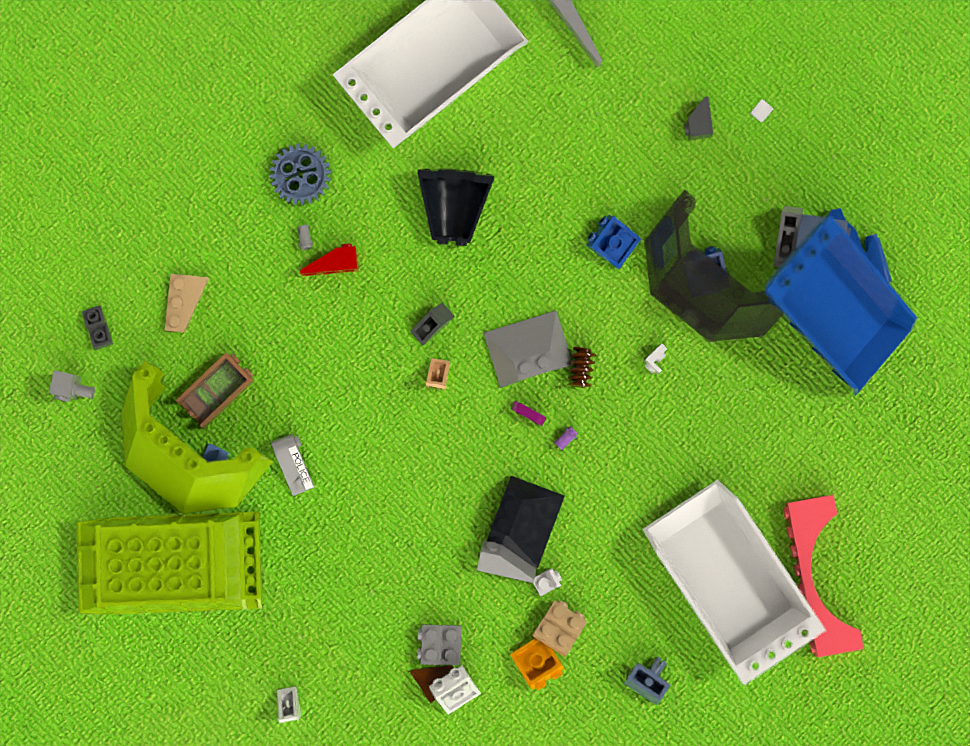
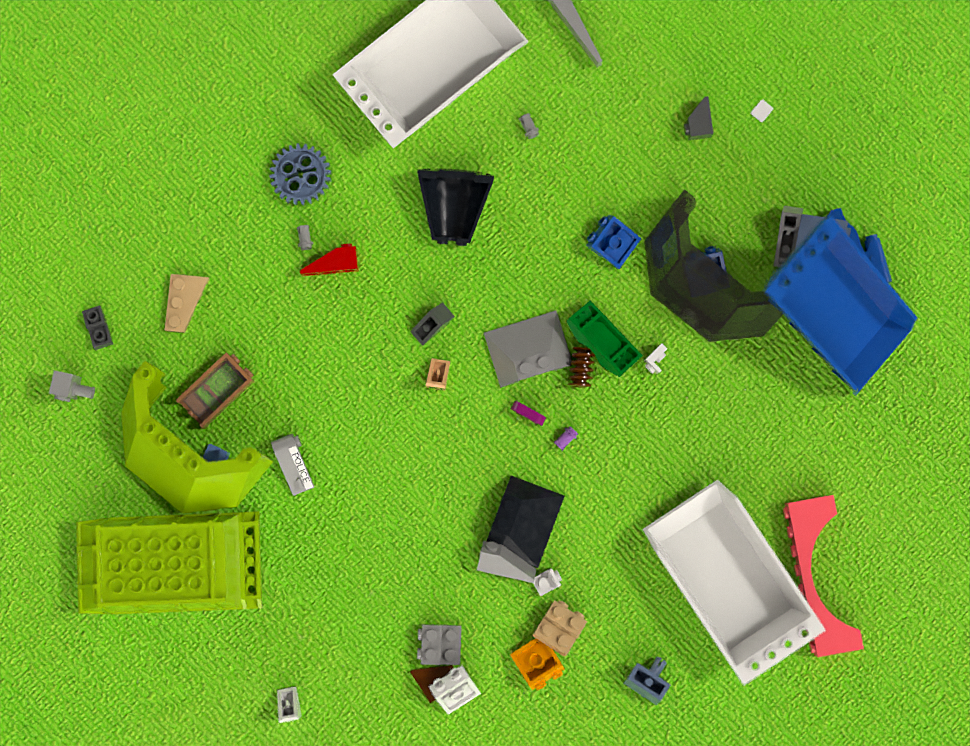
(529, 126): none -> light grey pin
(603, 339): none -> green slope

